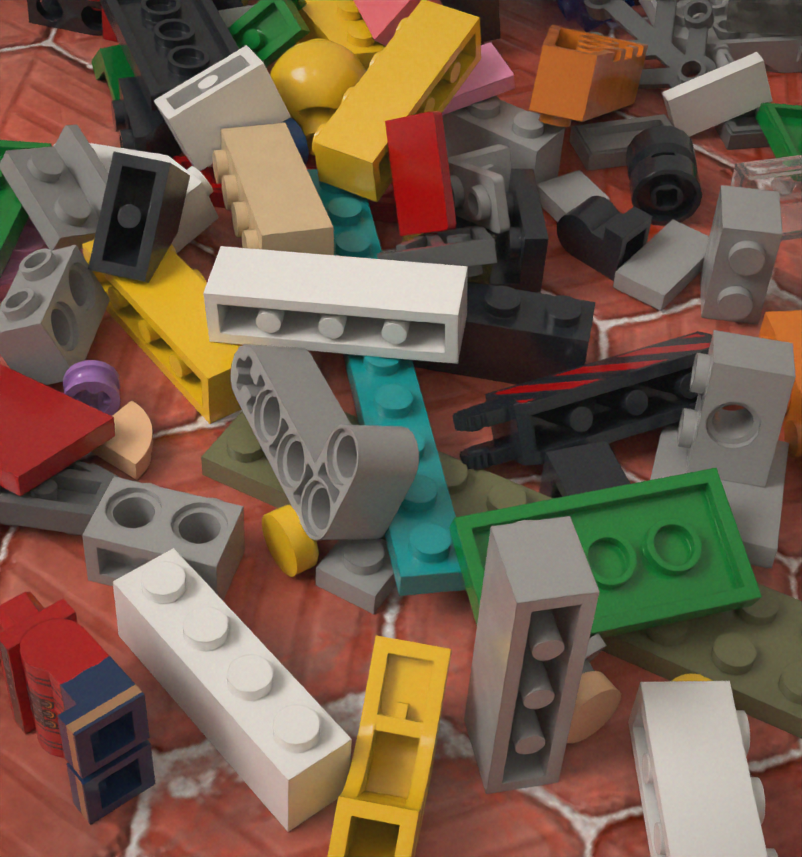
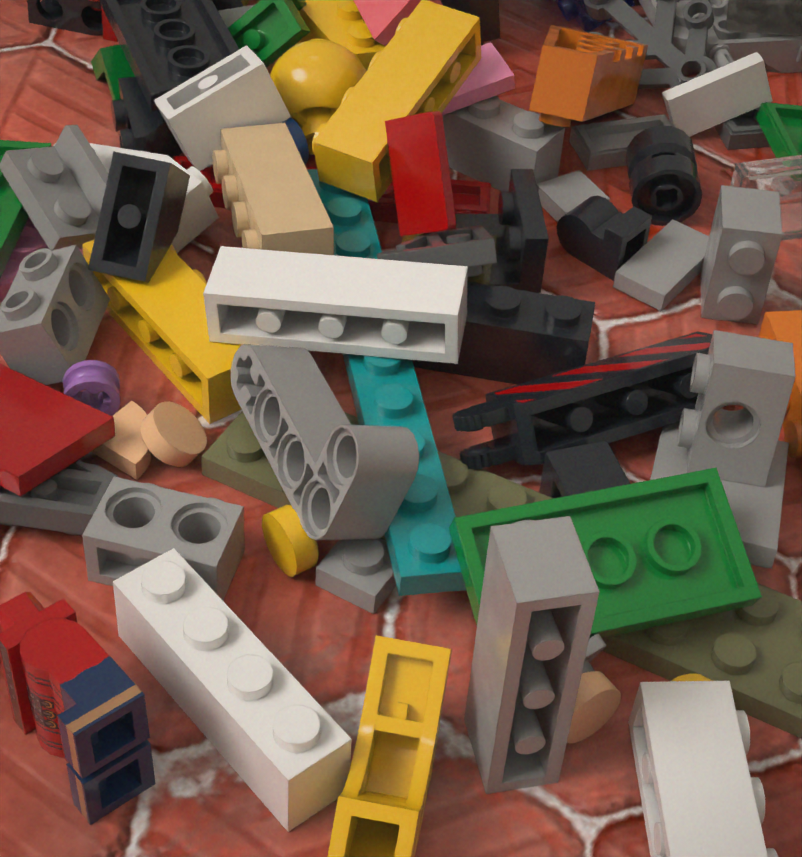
(173, 434): none -> light nougat tile
(481, 186): light grey bracket -> none

